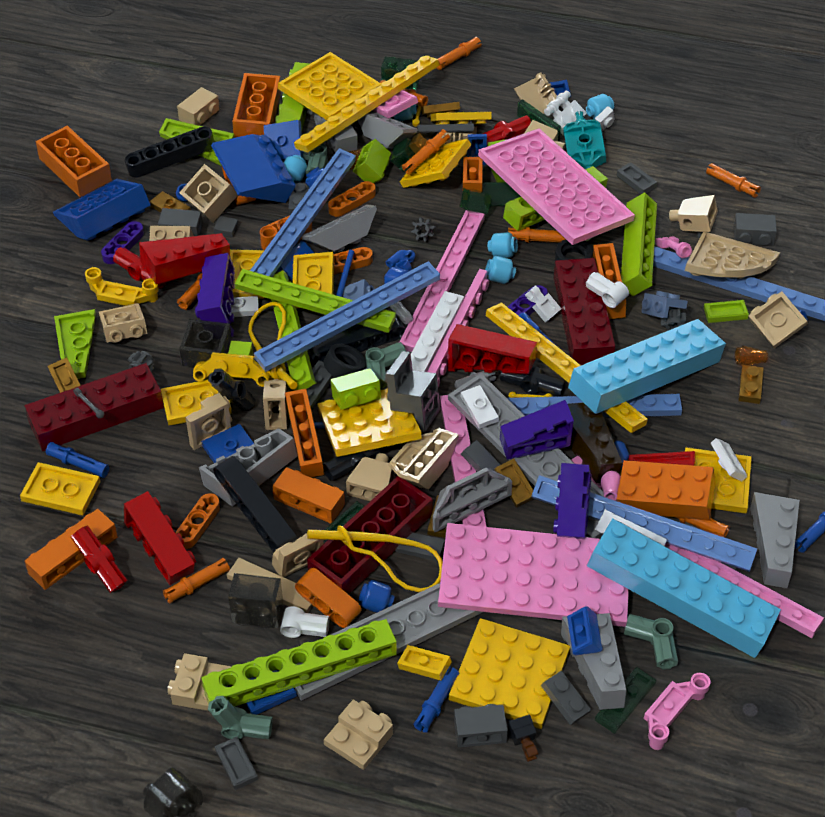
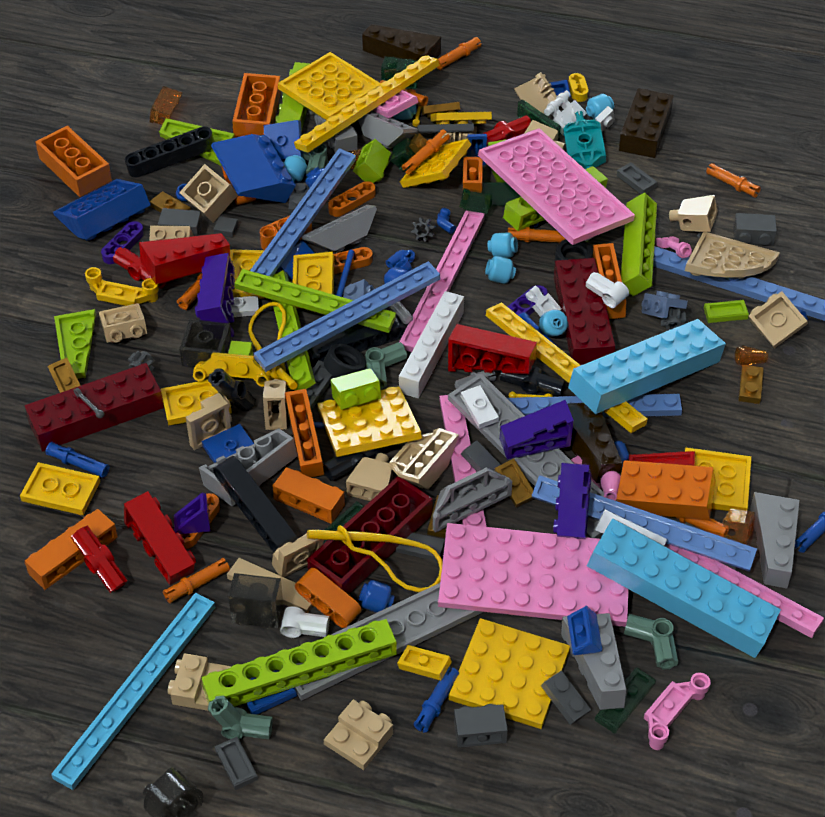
(132, 692): none -> medium azure plate
(164, 105): none -> clear orange hinge
(193, 516): none -> dark purple slope
(198, 107): tan brick -> none
(400, 43): none -> dark brown wedge
(412, 391): dark grey bracket -> none
(443, 220): none -> blue arm
(465, 312): bright pink plate -> none
(522, 732): black piece -> none
(546, 323): none -> medium azure head
(581, 86): none -> yellow beam
(646, 123): none -> dark brown brick
(728, 459): white plate -> none
(742, 523): none -> clear orange hinge

